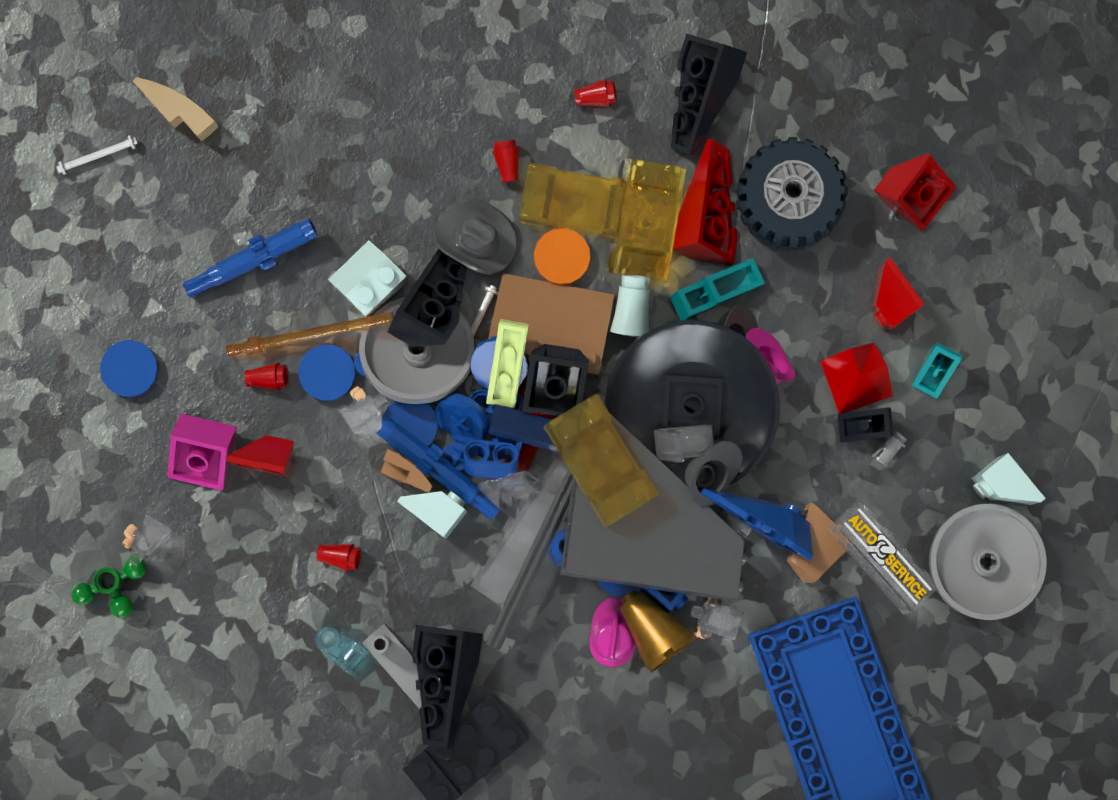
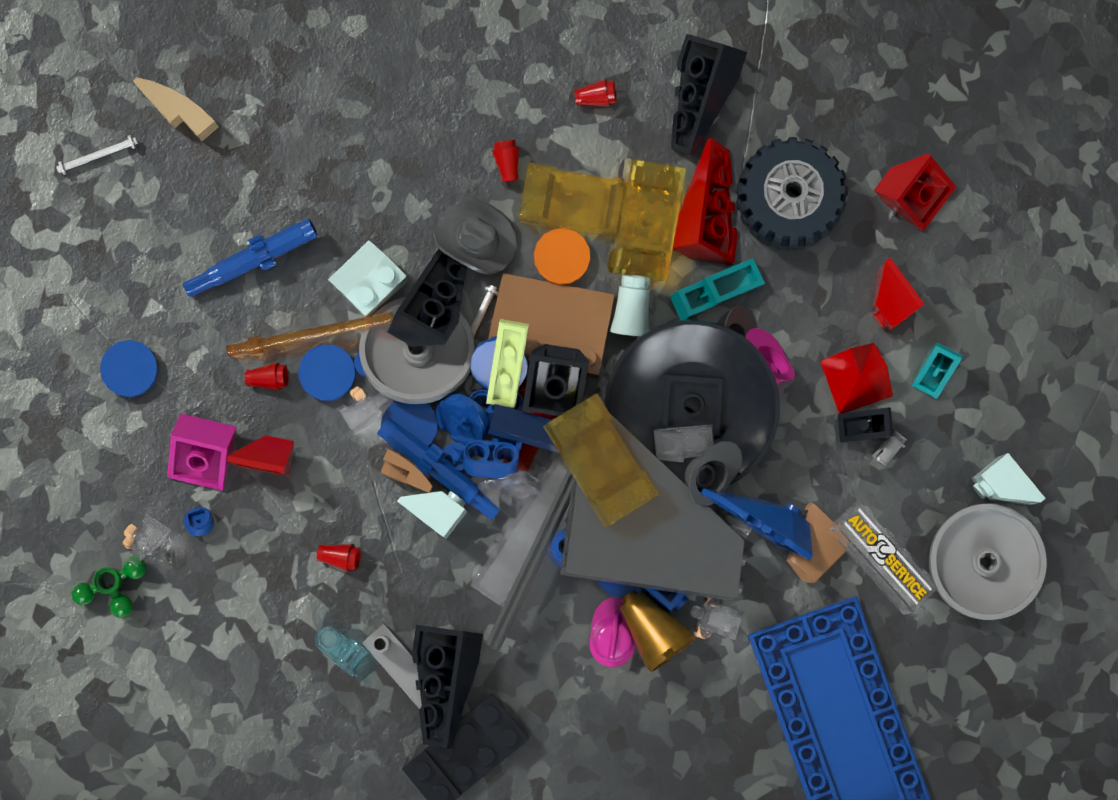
(198, 521): none -> blue tile

